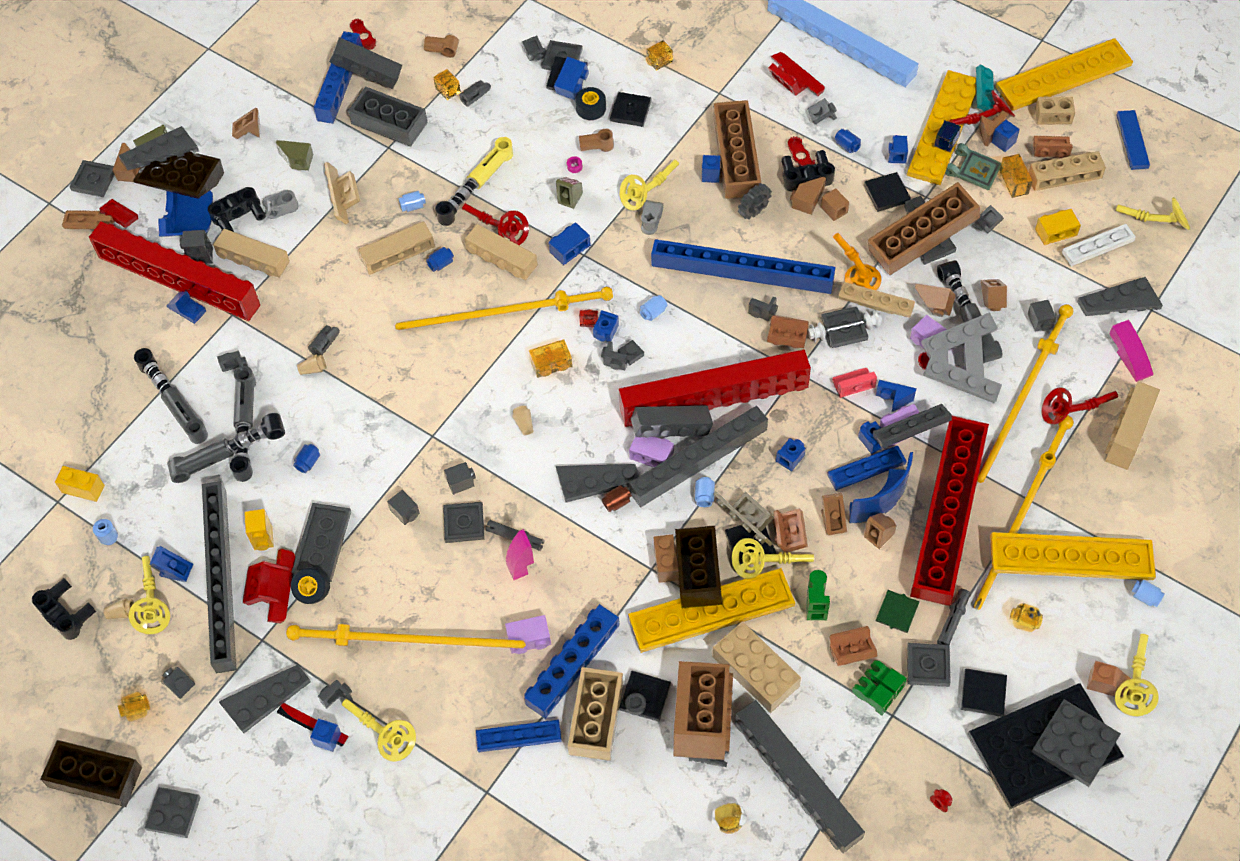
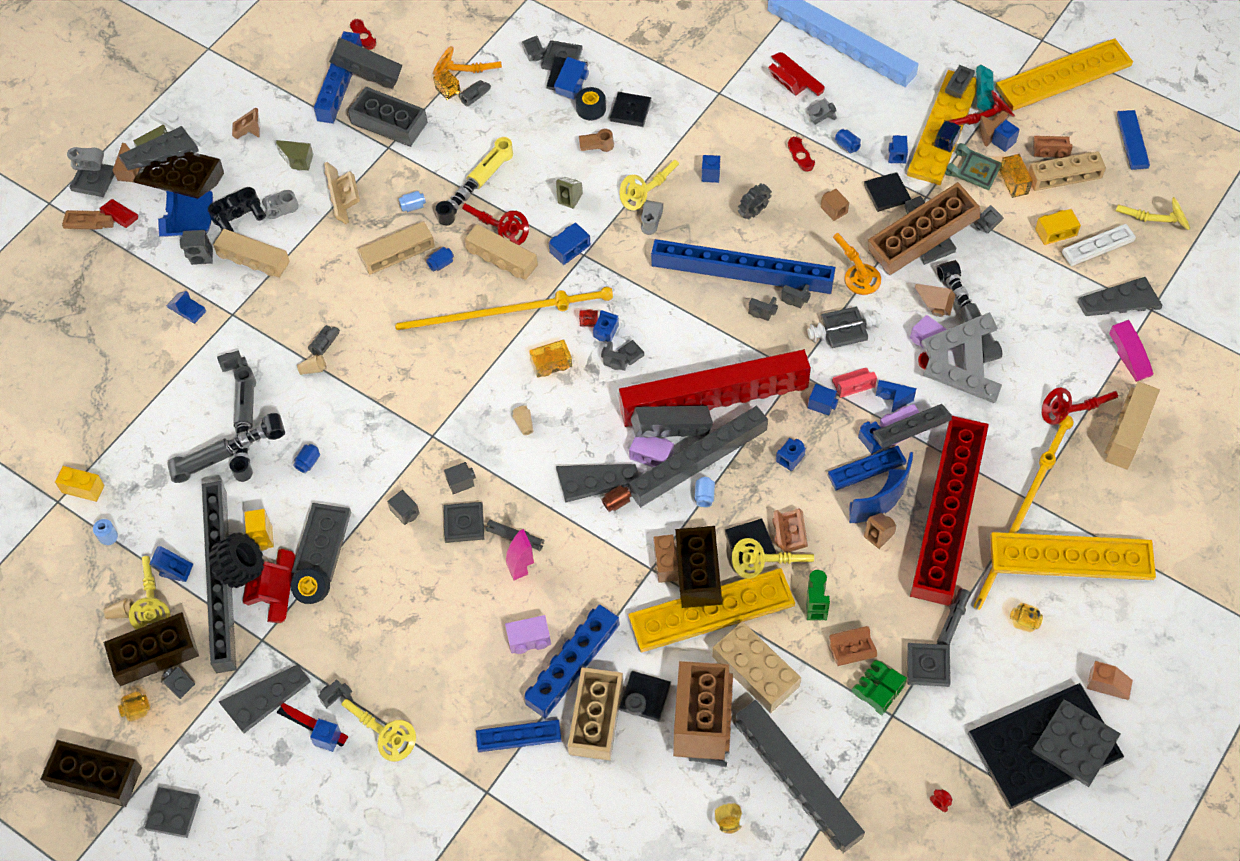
(56, 614): black piece -> none
(87, 159): none -> light grey piece
(151, 649): none -> dark brown brick
(171, 397): piece -> none
(175, 270): red brick -> none
(236, 560): none -> black tyre
(343, 634): yellow bar -> none
(446, 46): medium nougat piece -> none
(446, 63): none -> light orange dish
(572, 160): dark pink bush -> none
(653, 307): light blue brick -> none
(659, 55): clear yellow brick -> none
(736, 147): medium nougat brick -> none
(751, 513): dark tan bracket -> none
(788, 332): nougat bracket -> none
(795, 297): none -> dark grey bracket
(798, 175): black piece -> none
(808, 195): medium nougat slope -> none
(823, 400): none -> blue brick
(834, 514): medium nougat slope -> none
(876, 300): tan bracket -> none
(897, 611): clear green piece -> none
(959, 81): none -> dark grey plate
(984, 692): black tile -> none
(994, 294): medium nougat slope -> none
(1041, 315): dark grey brick -> none
(1047, 346): yellow bar -> none
(1054, 110): tan brick -> none
(1133, 685): light yellow dish -> none
(1147, 593): light blue brick -> none

